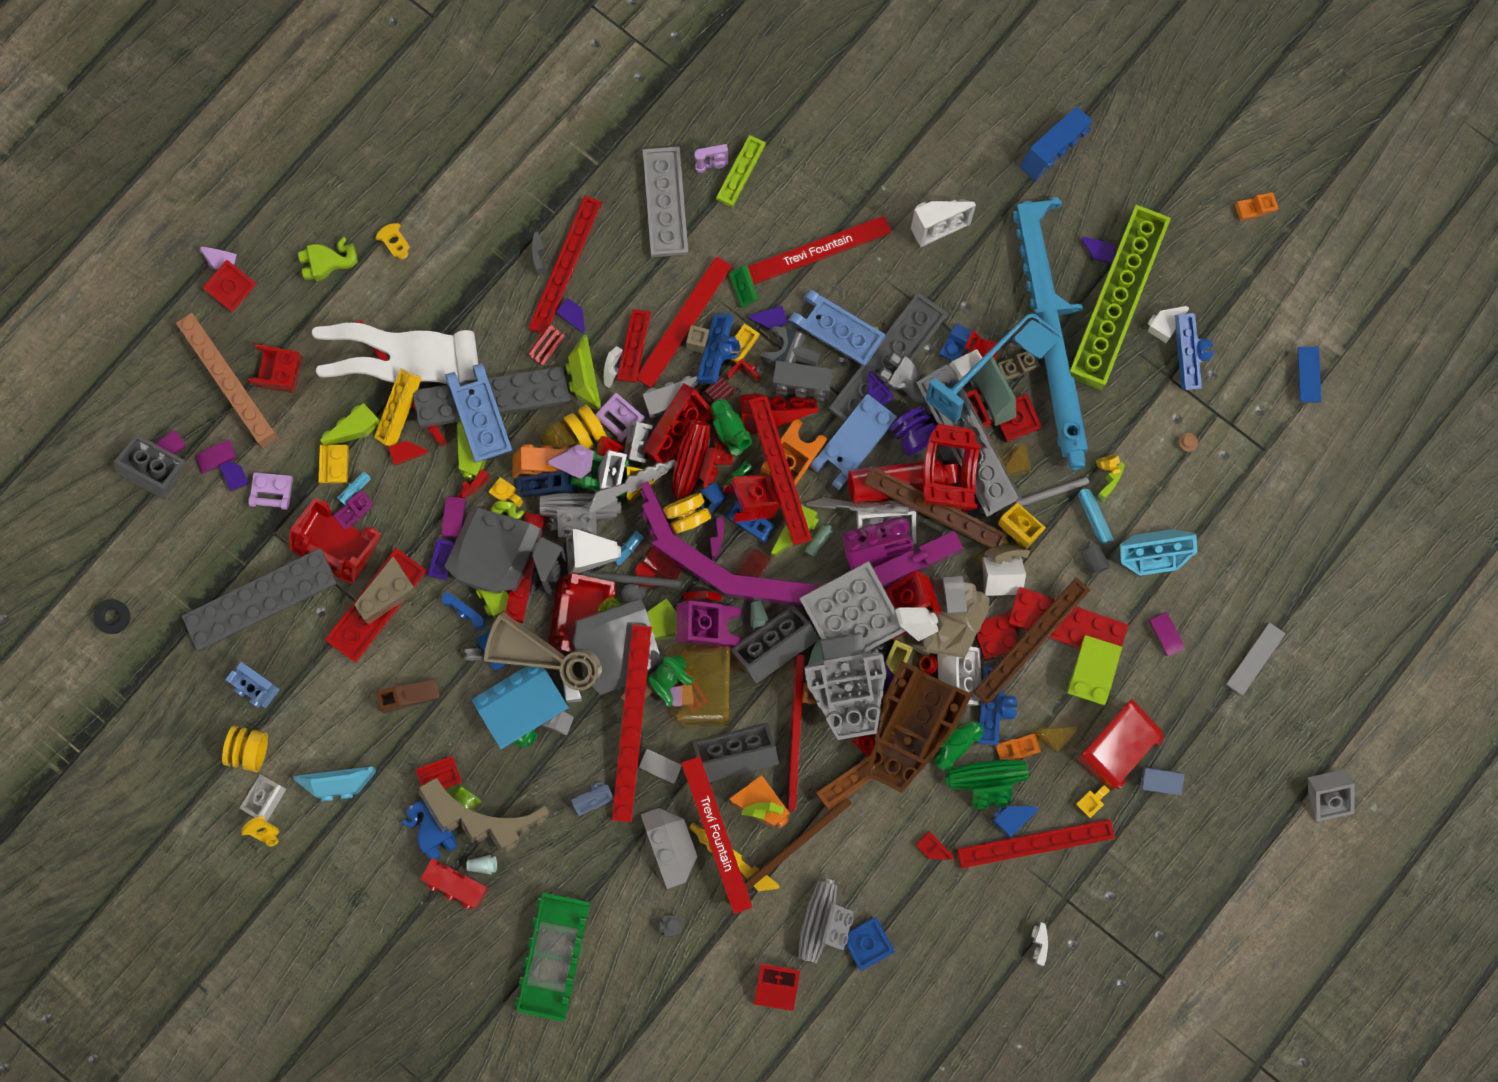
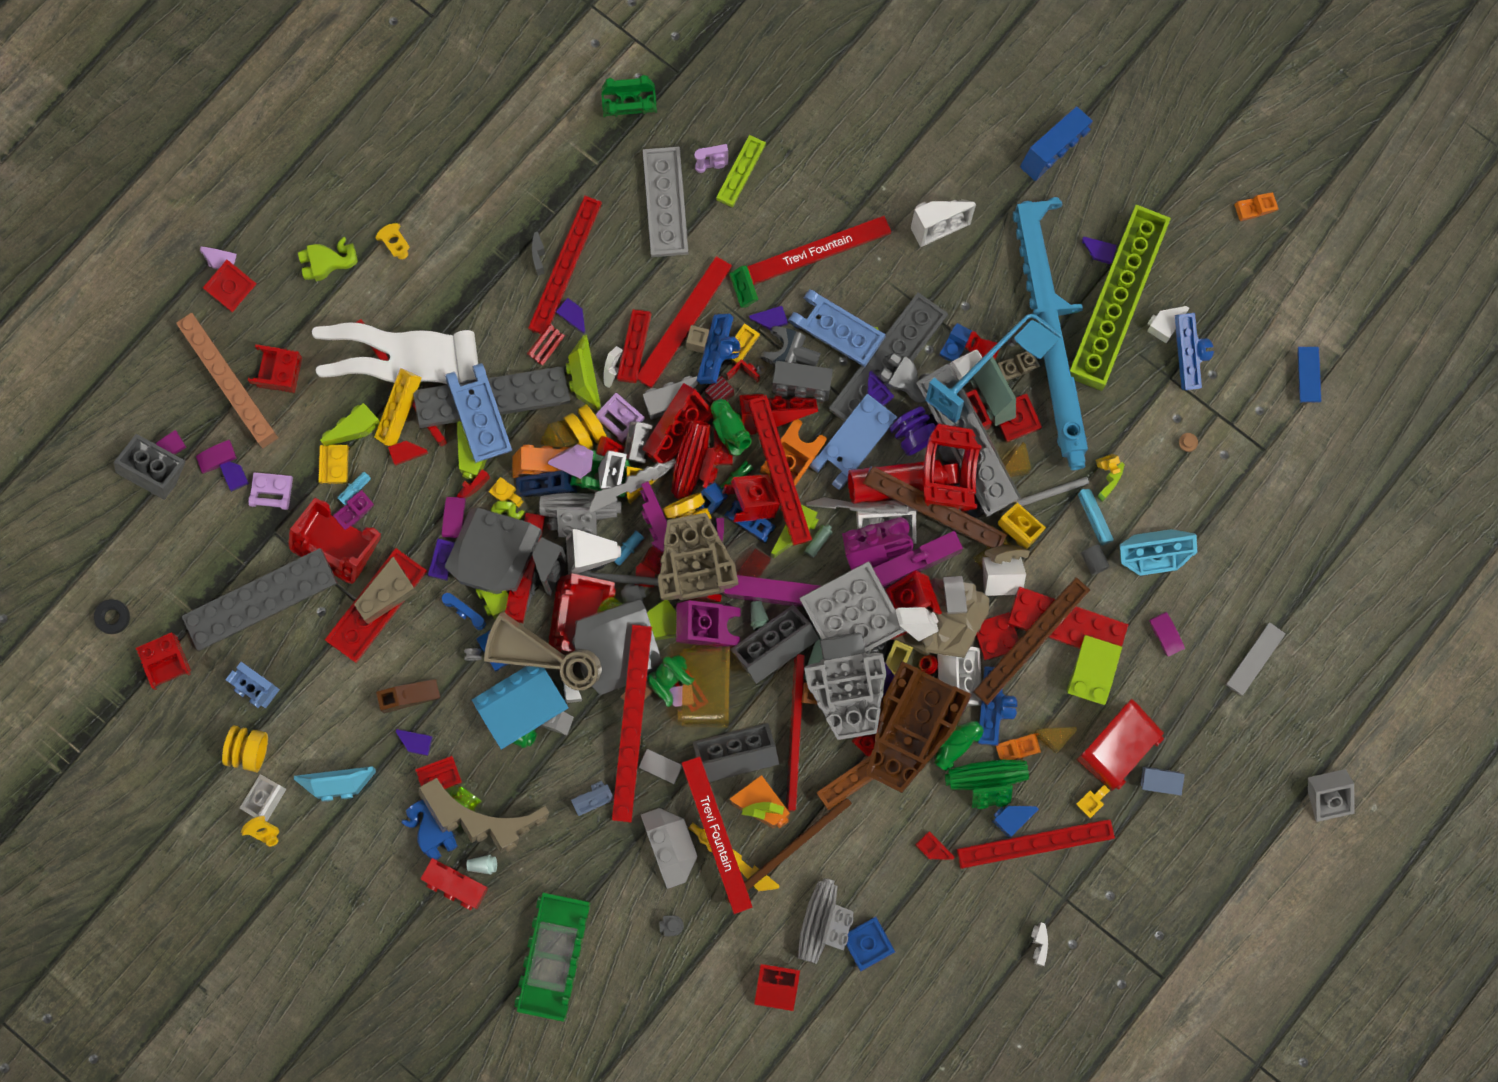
(163, 659): none -> red piece
(415, 742): none -> dark purple tile
(628, 89): none -> green piece
(694, 560): none -> dark tan wedge

